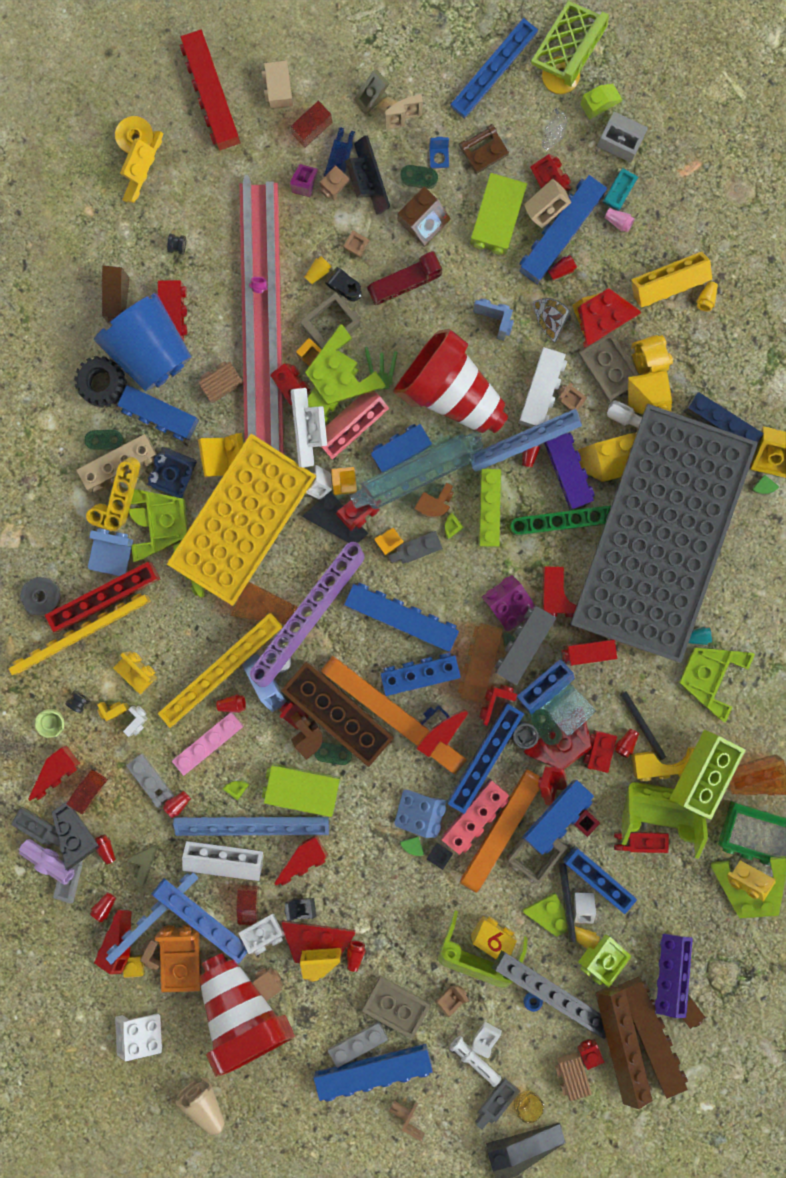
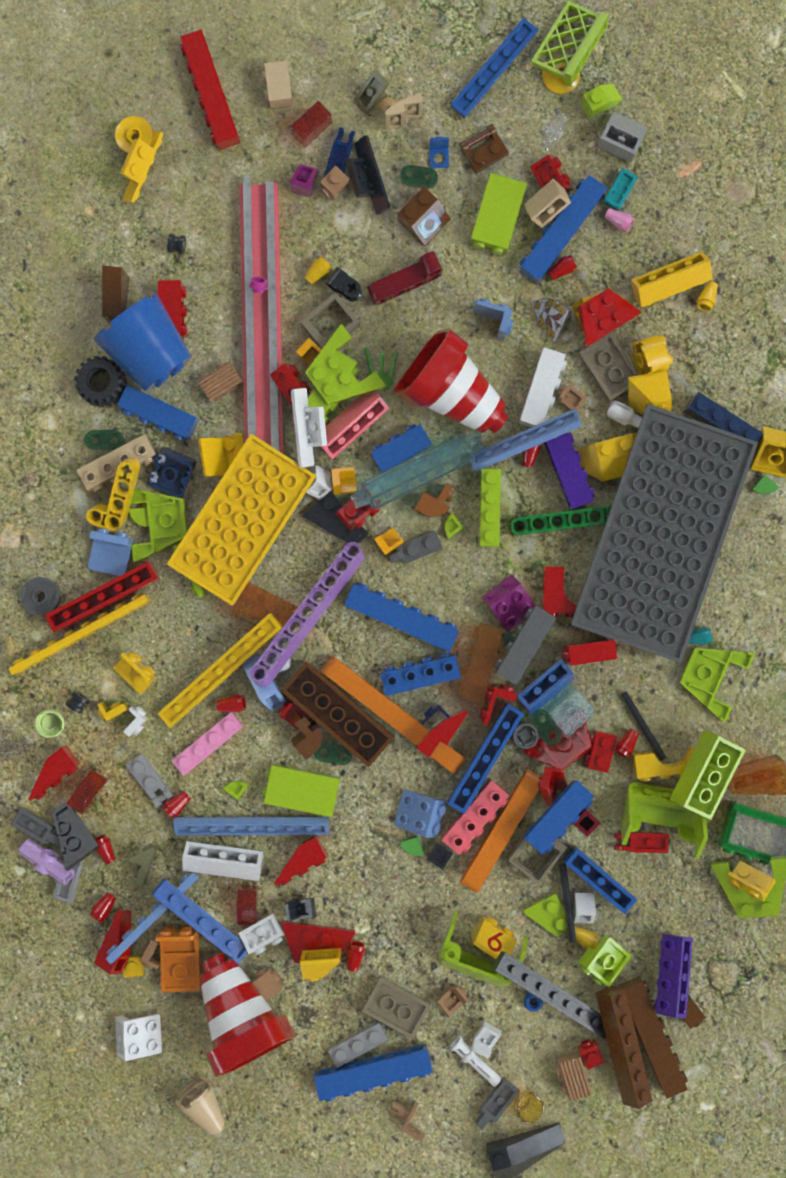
(356, 244): medium nougat plate -> none

